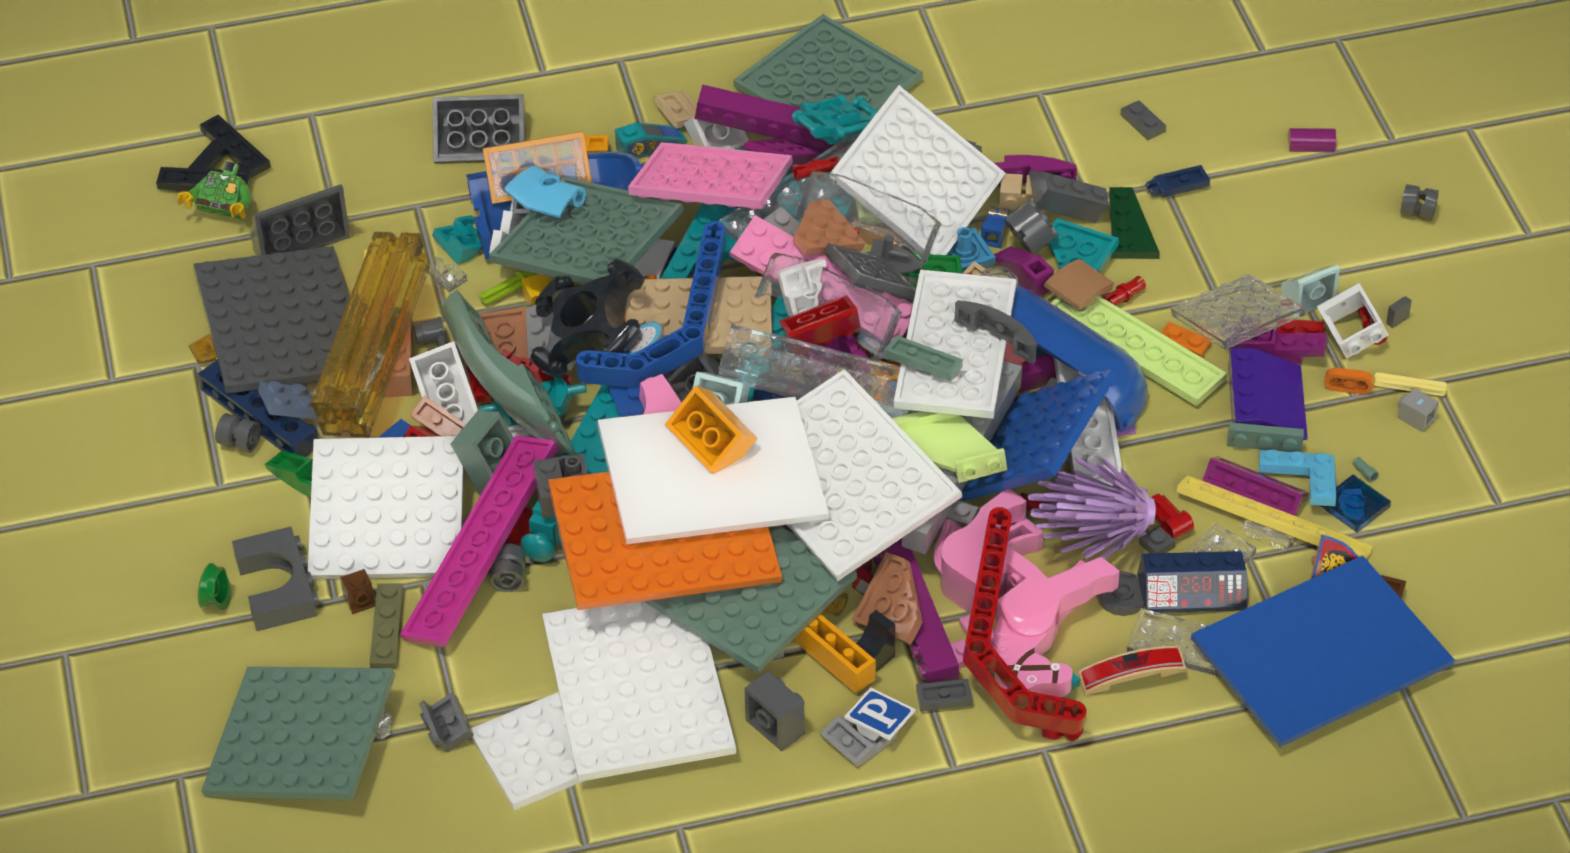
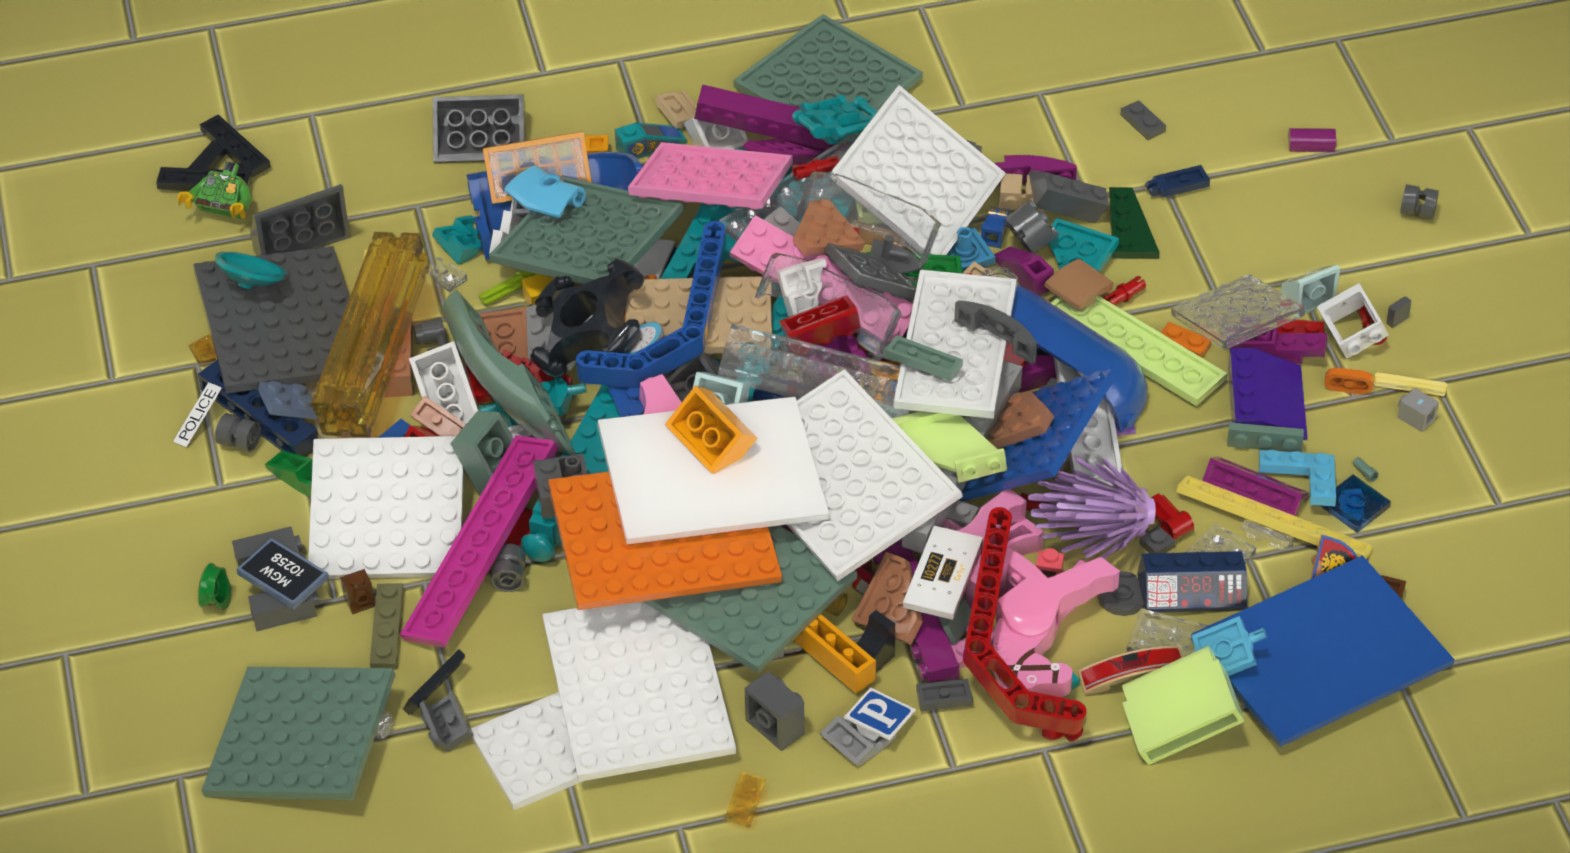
(197, 414): none -> white sticker
(249, 269): none -> teal dish
(282, 573): none -> black tile
(434, 682): none -> black tile
(745, 799): none -> clear yellow slope
(943, 572): none -> white tile
(957, 626): none -> sand green slope
(1021, 419): none -> nougat plate
(1050, 561): none -> coral brick
(1180, 705): none -> yellowish green piece
(1230, 644): none -> medium azure plate

